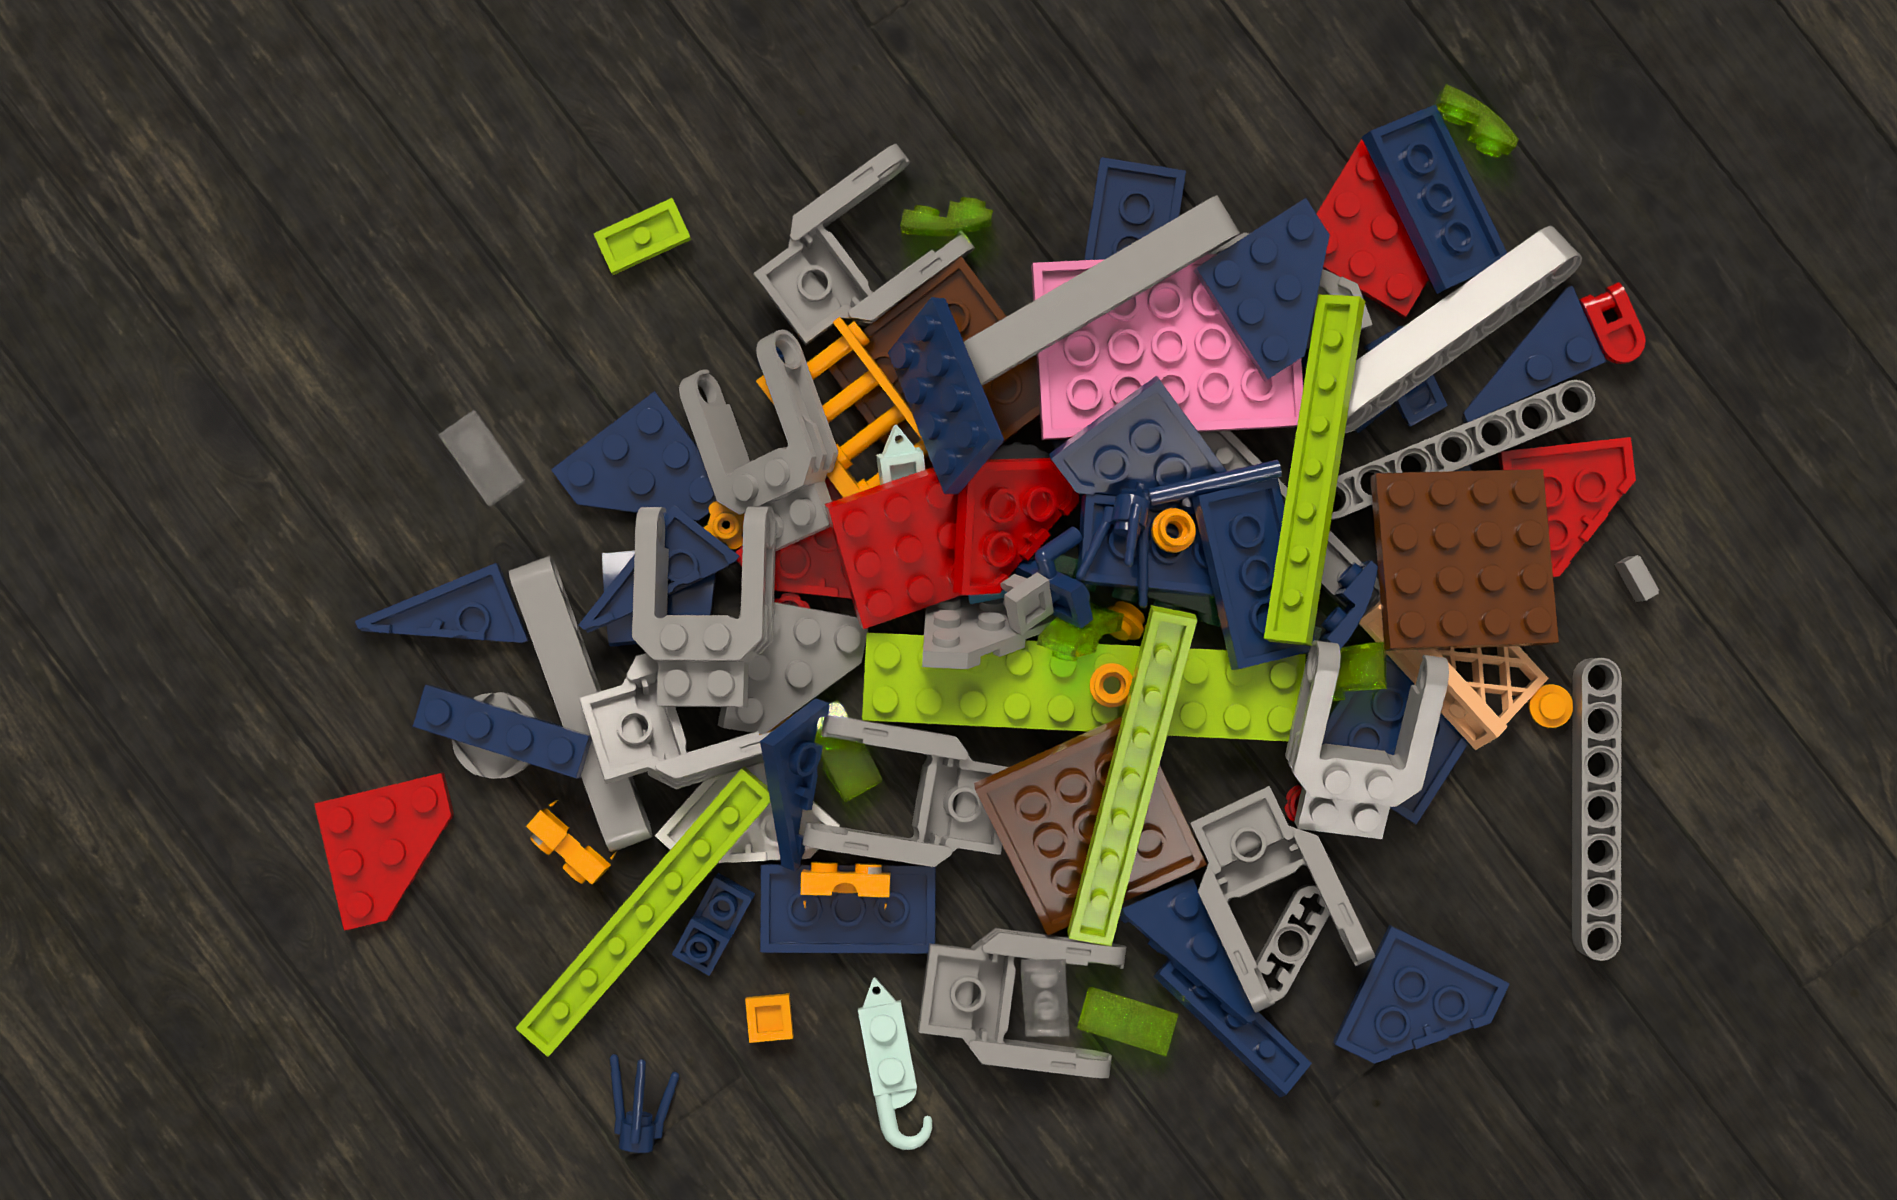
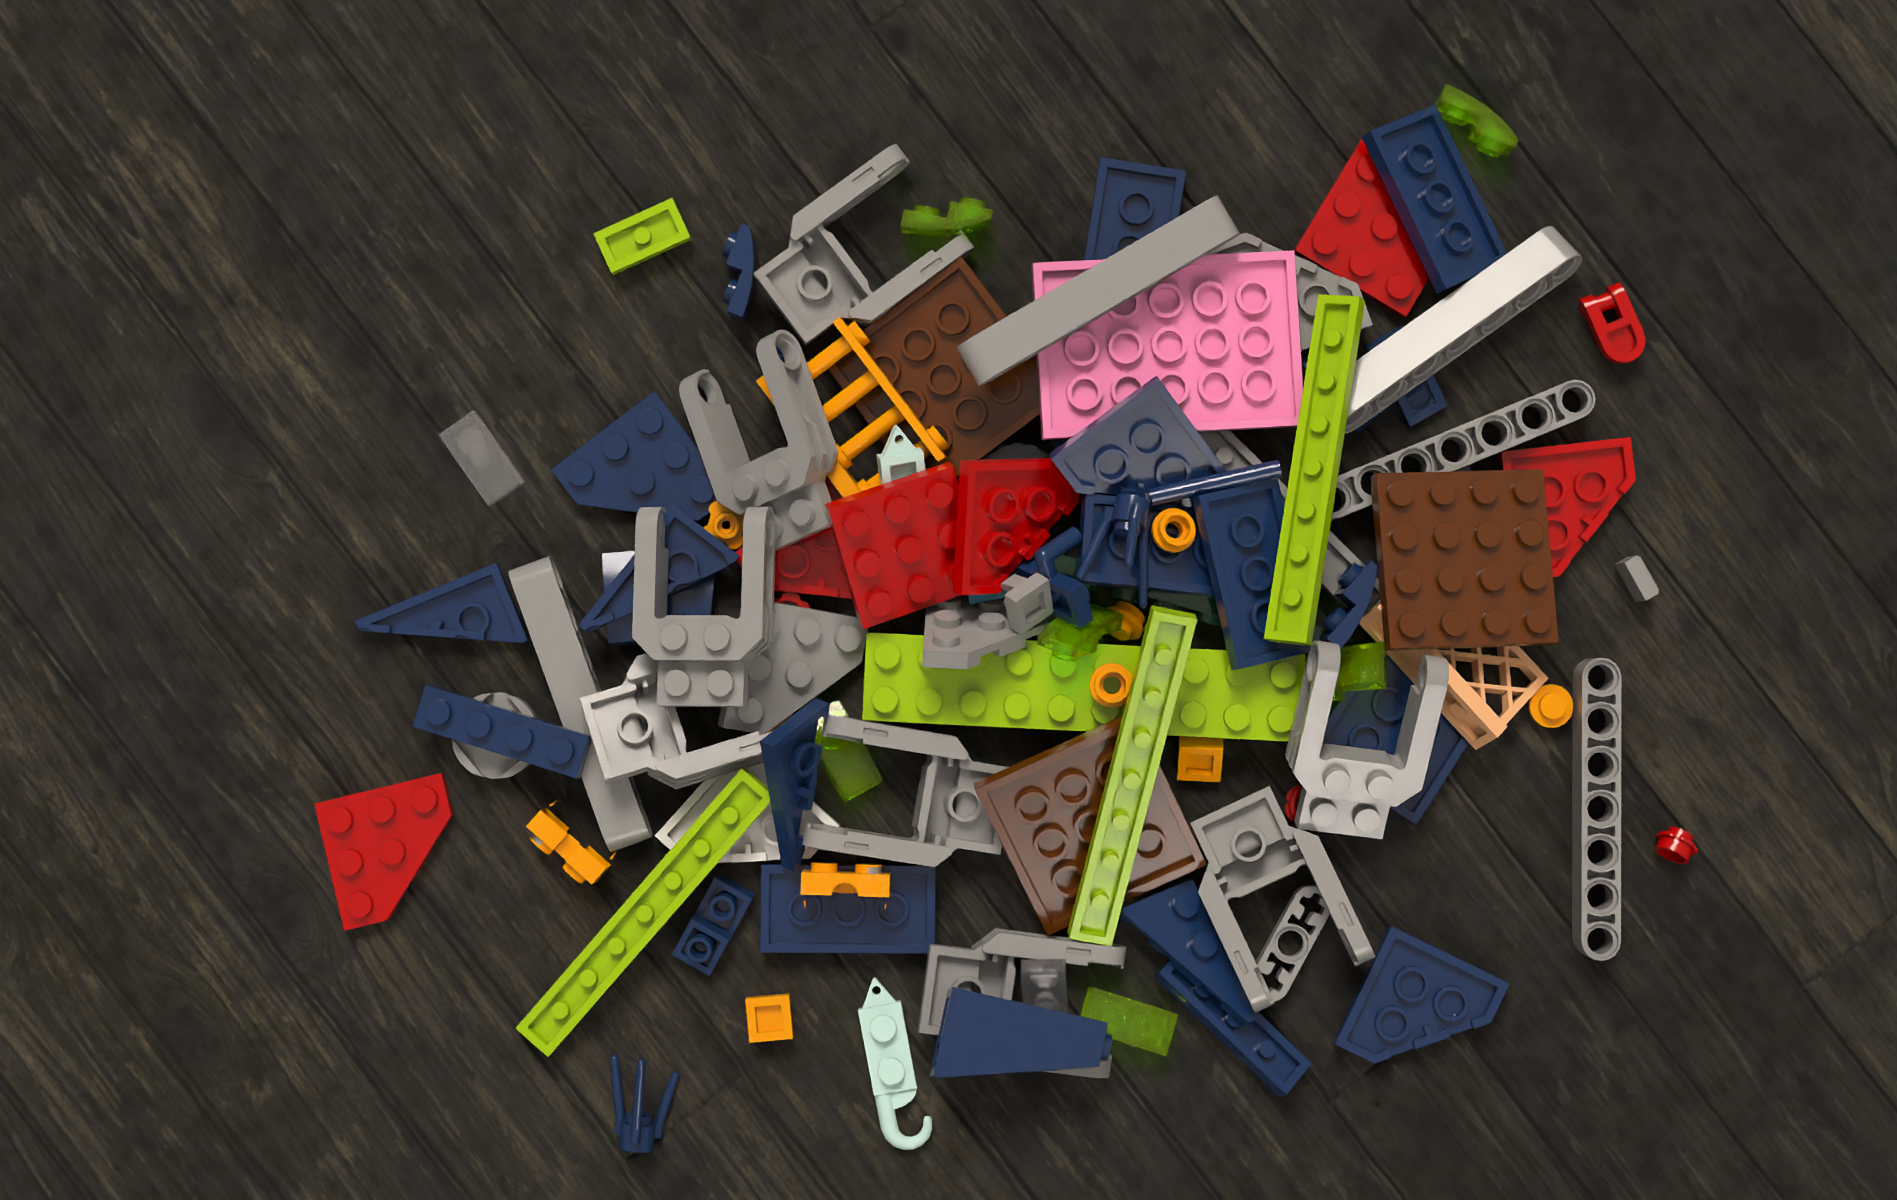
(741, 259): none -> dark blue slope
(945, 396): dark blue plate -> none
(1010, 1037): none -> dark blue slope
(1200, 759): none -> light orange plate
(1270, 286): dark blue plate -> none
(1552, 351): dark blue wing -> none
(1675, 845): none -> red plate

